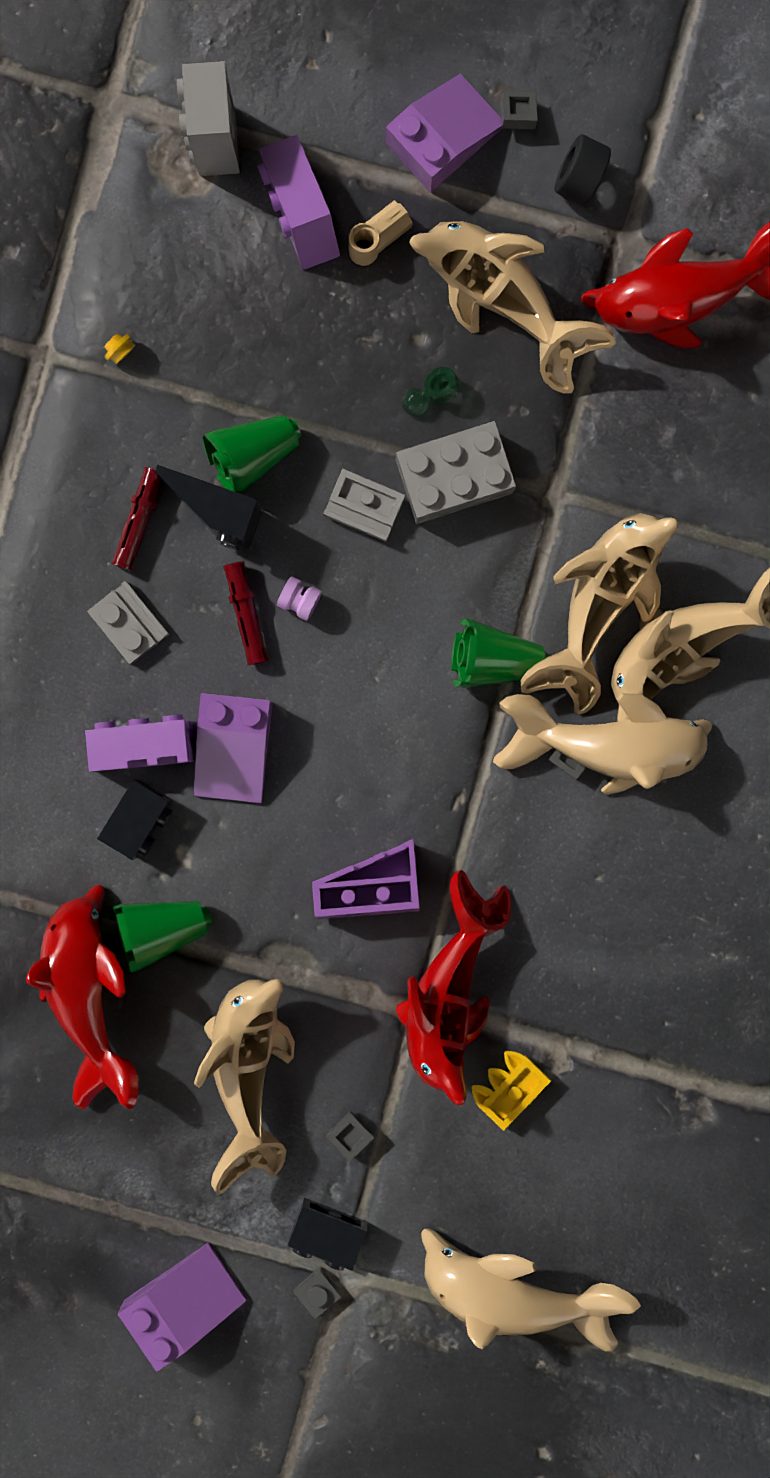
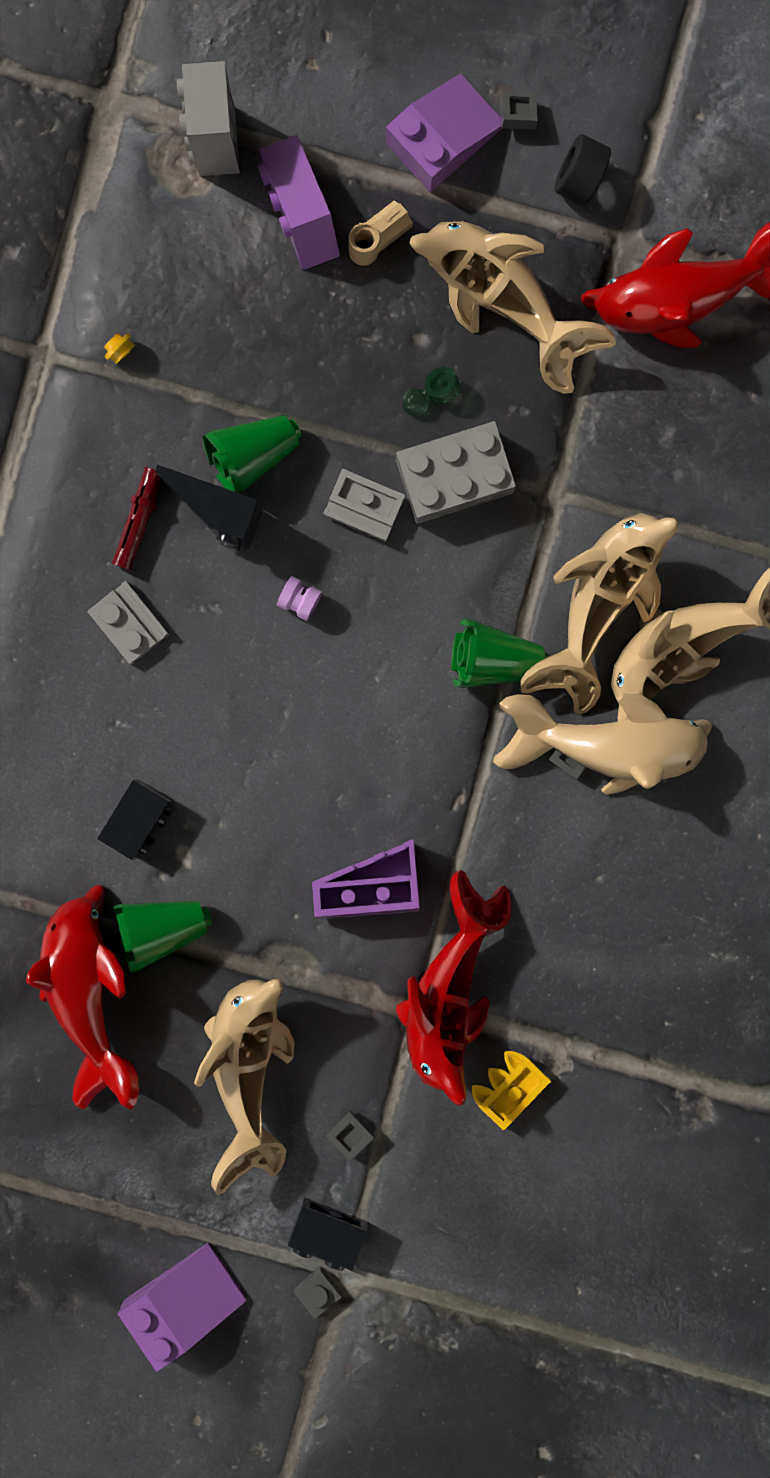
(140, 744): medium lavender wedge -> none
(232, 747): medium lavender slope -> none
(245, 611): dark red pin -> none
(496, 1302): tan animal -> none

